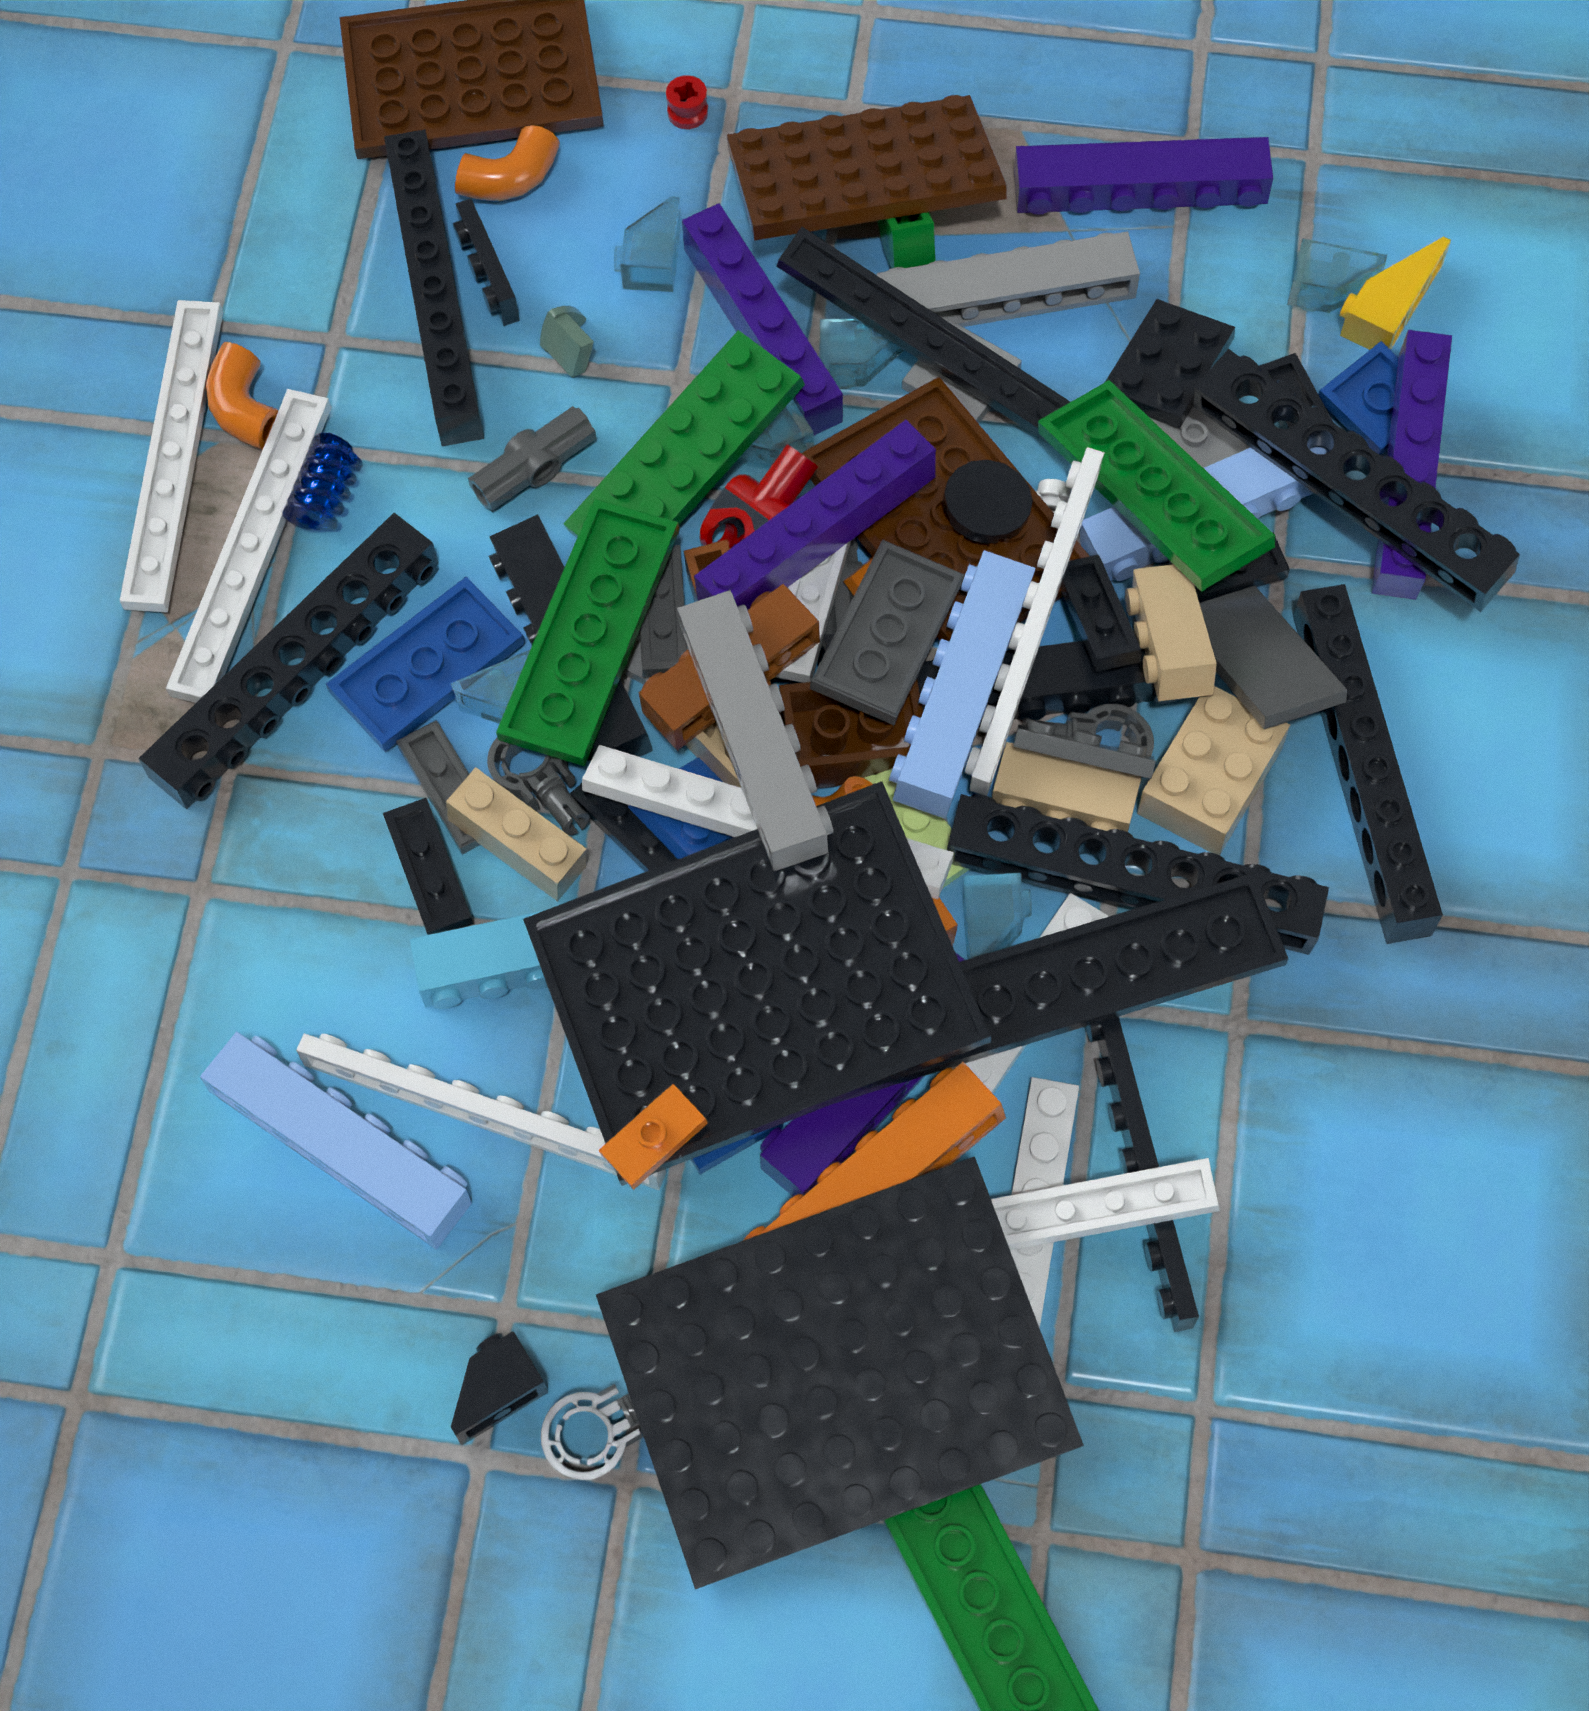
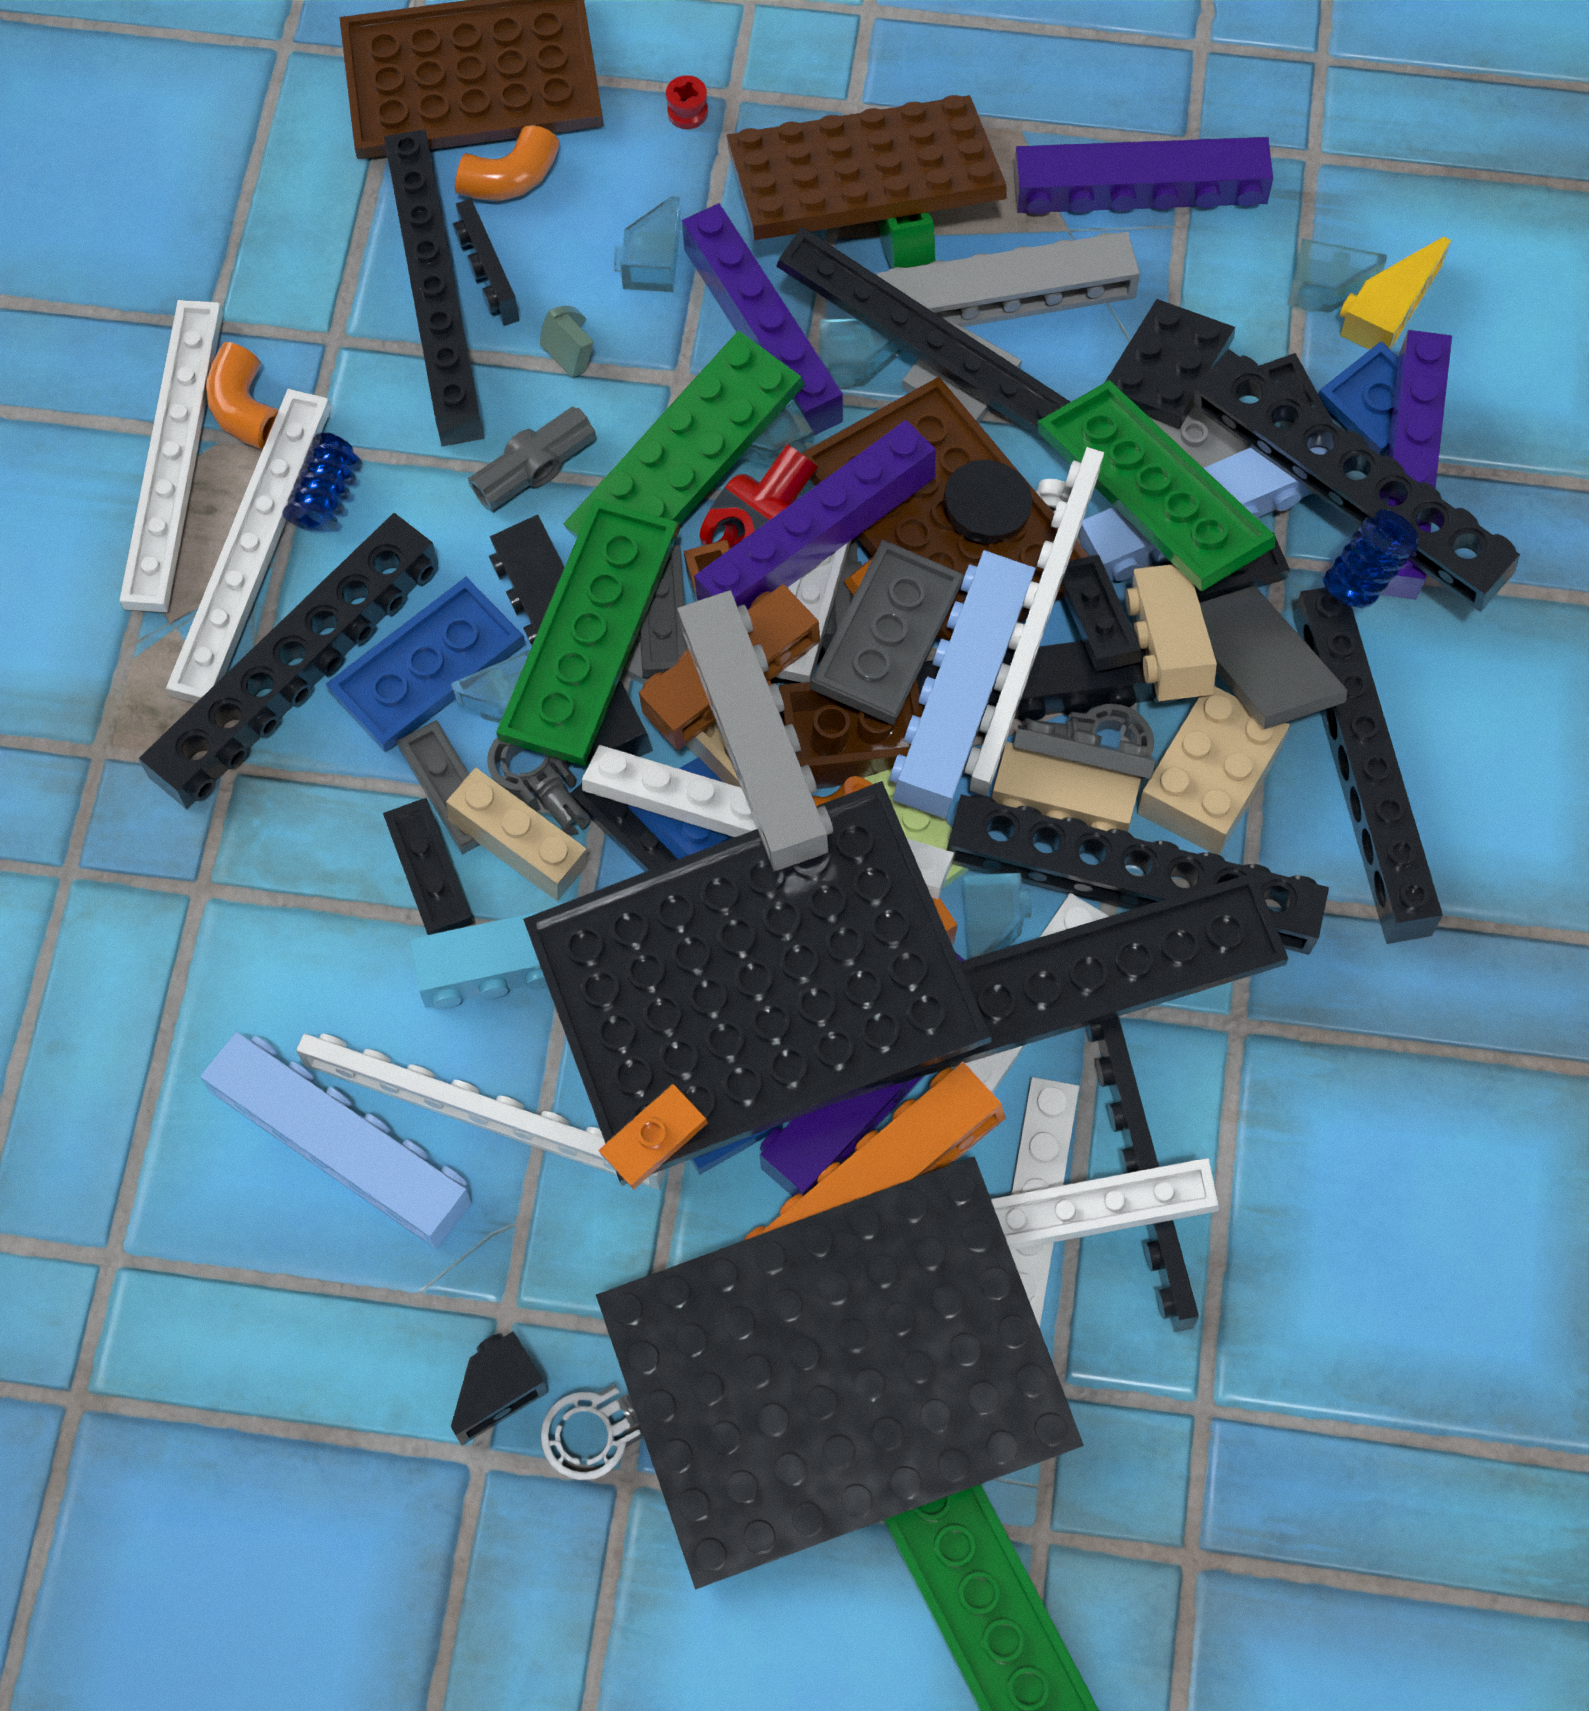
(1371, 559): none -> clear blue piece

